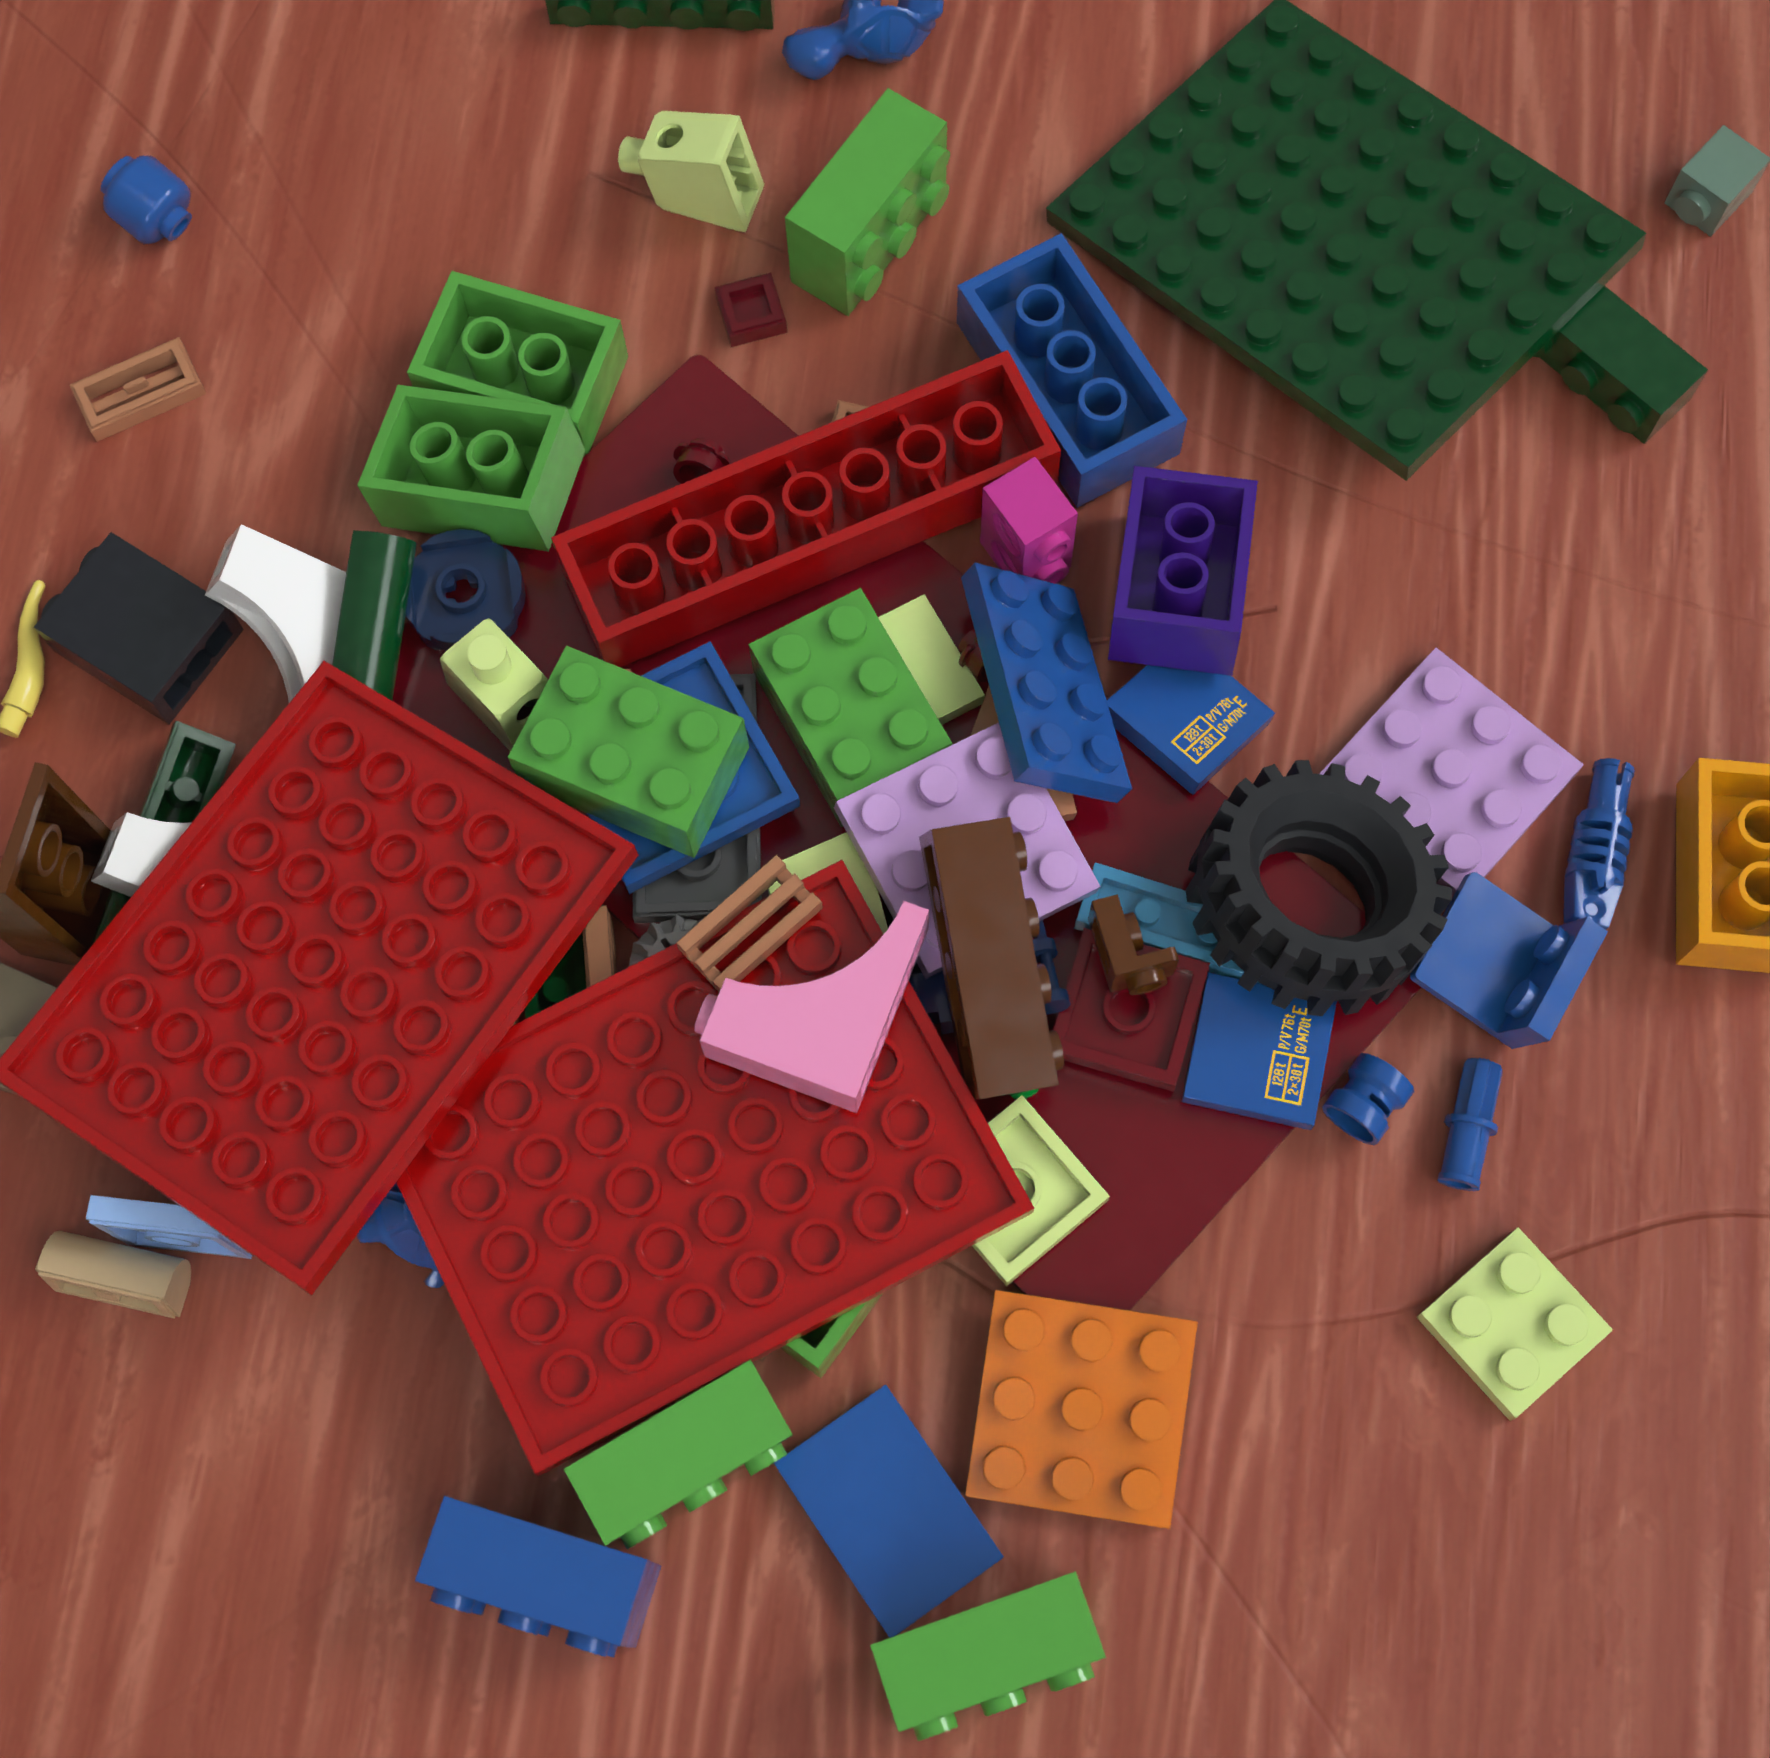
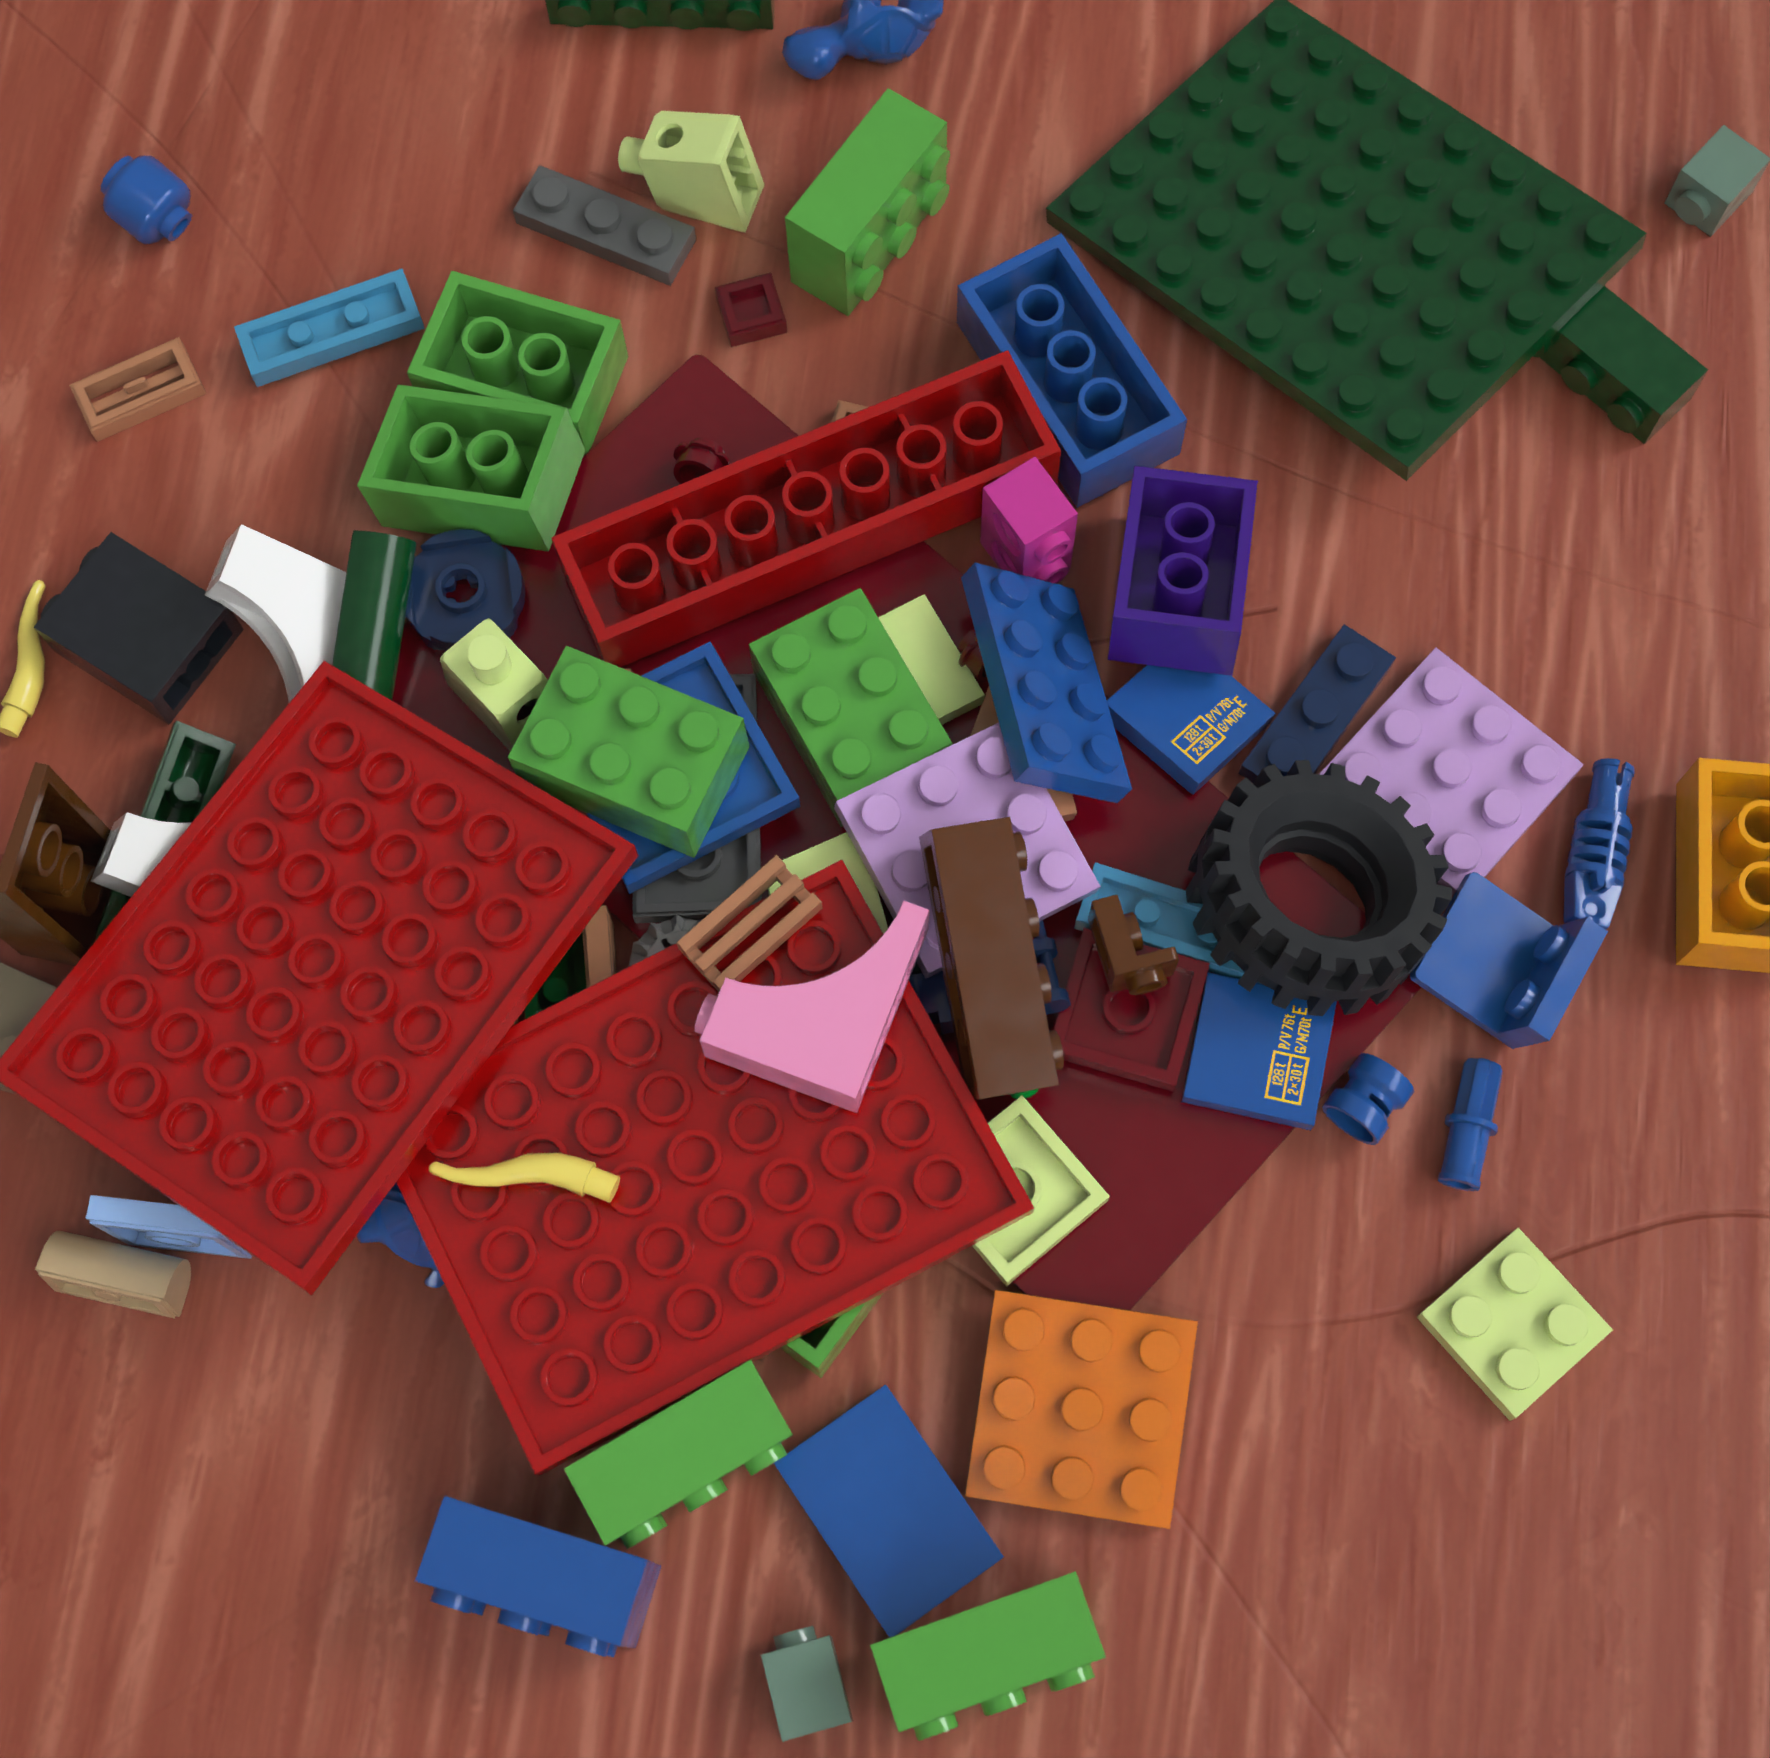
(329, 327): none -> dark azure plate
(551, 1168): none -> light yellow animal
(604, 225): none -> dark grey plate
(805, 1684): none -> sand green brick
(1321, 705): none -> dark blue plate

